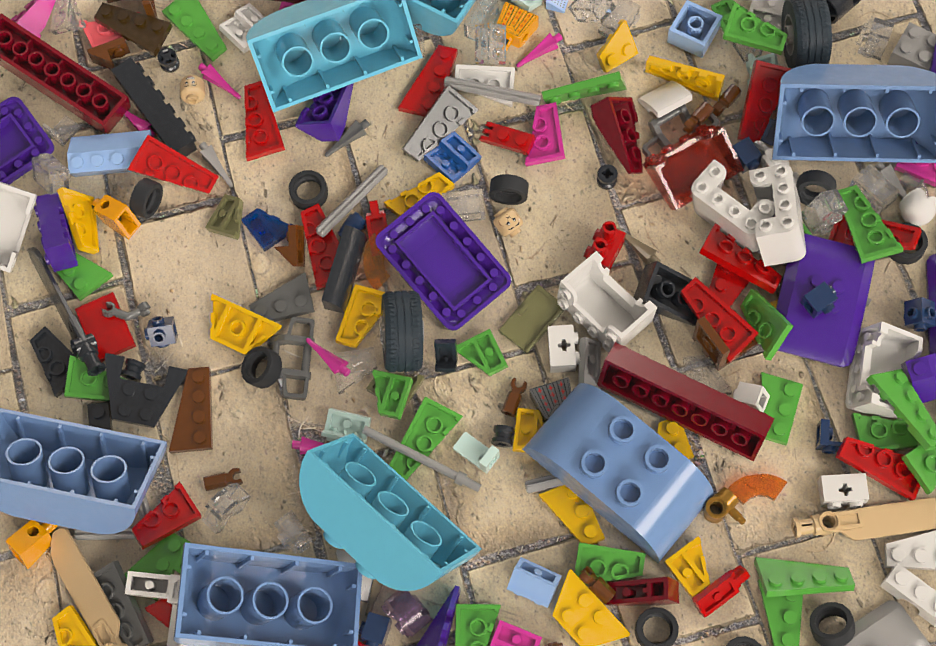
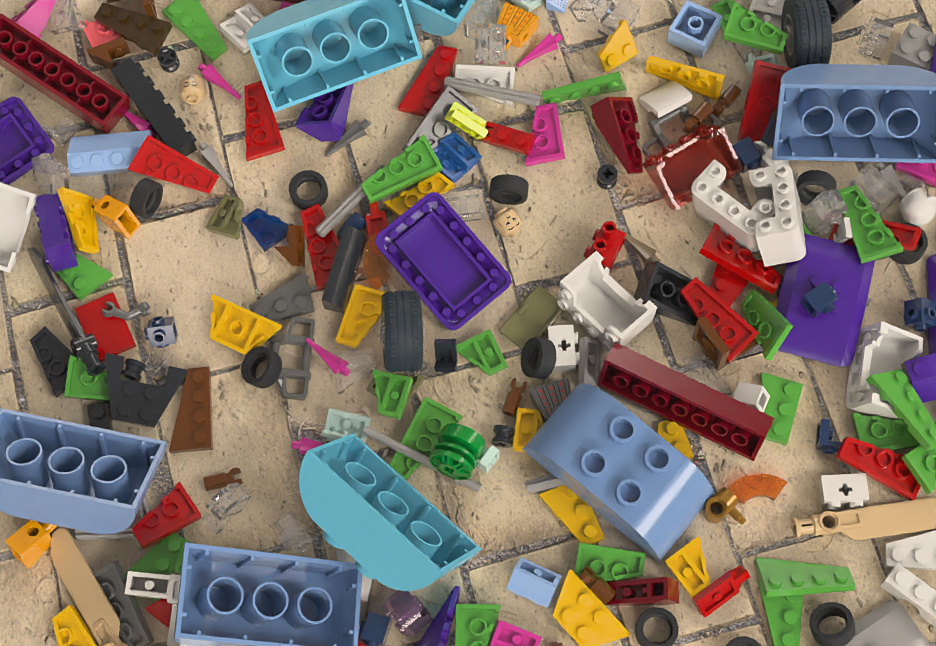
(408, 168): none -> bright green wing
(457, 451): none -> green wheel
(466, 121): none -> neon yellow bracket
(546, 360): none -> black tyre
(844, 231): none -> light grey tile

